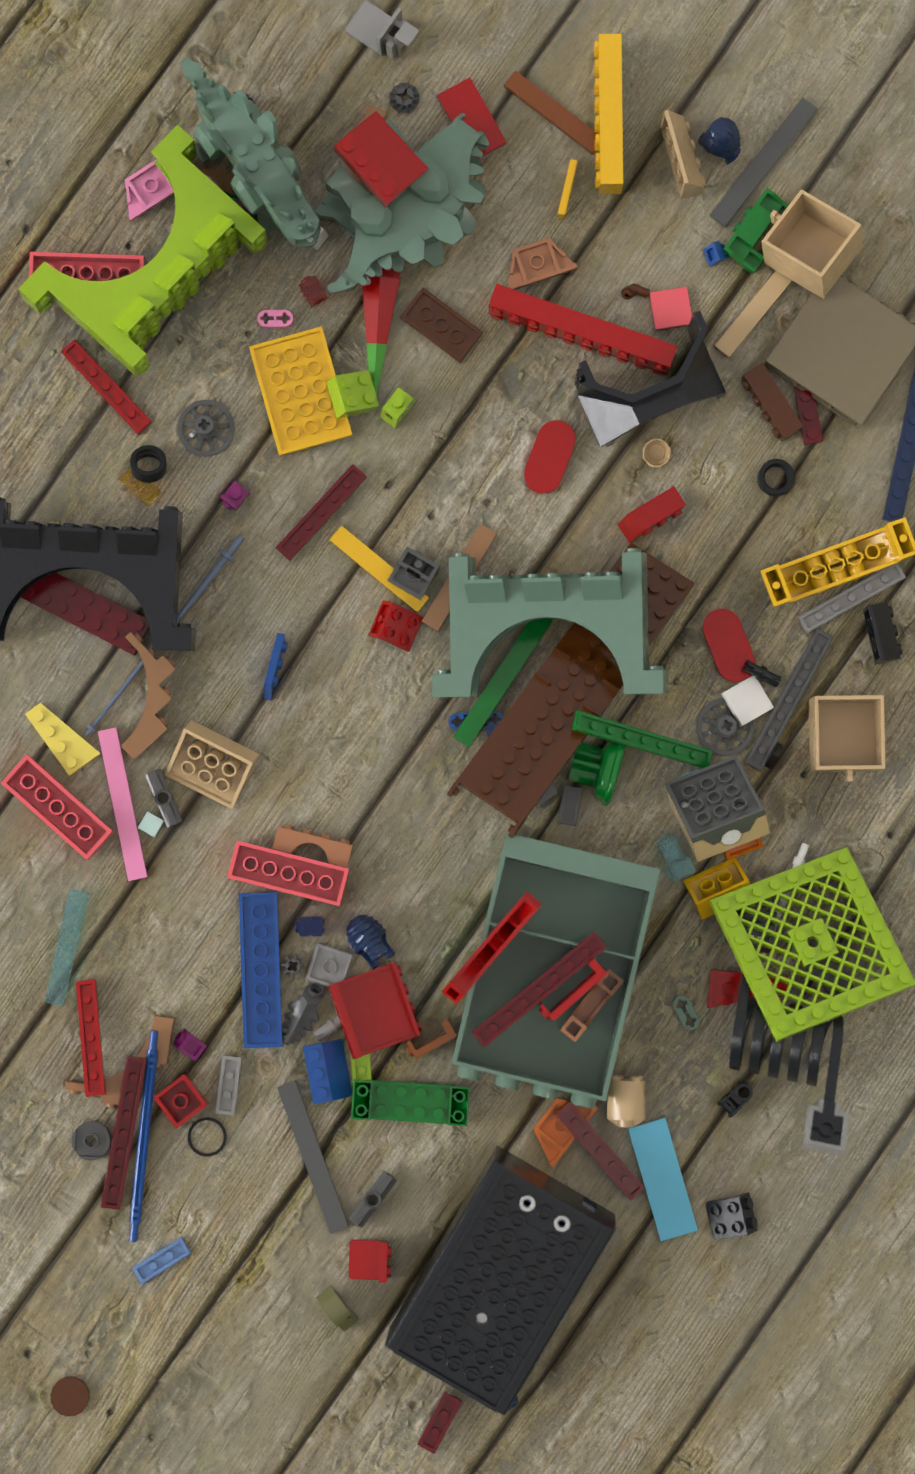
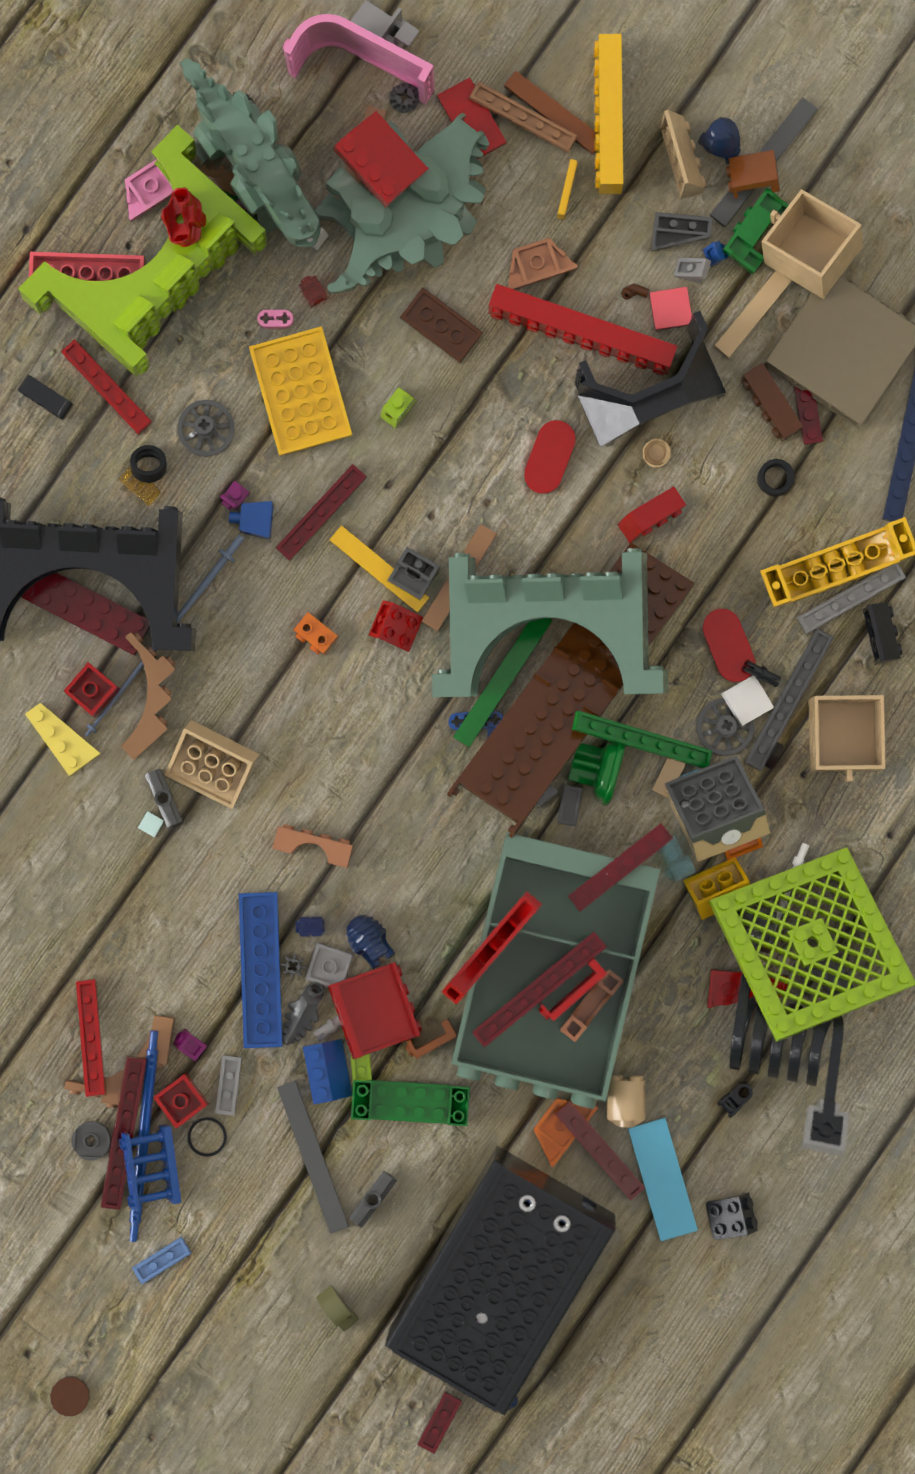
(45, 397): none -> black beam
(58, 807): coral brick -> none
(66, 947): clear light blue tile -> none
(91, 689): none -> red brick
(122, 804): bright pink tile -> none
(169, 1172): none -> blue fence
(191, 209): none -> red piece
(254, 519): none -> blue torso
(275, 664): blue wing -> none
(288, 873): coral brick -> none
(315, 633): none -> orange brick
(336, 31): none -> bright pink panel
(352, 394): lime brick -> none
(369, 1260): red bracket -> none
(379, 305): red plate -> none
(523, 117): none -> medium nougat tile
(620, 867): none -> dark red plate
(670, 771): none -> tan tile
(679, 229): none -> dark grey wedge
(690, 1010): sand green beam -> none
(692, 269): none -> light grey slope
(753, 172): none -> dark orange panel

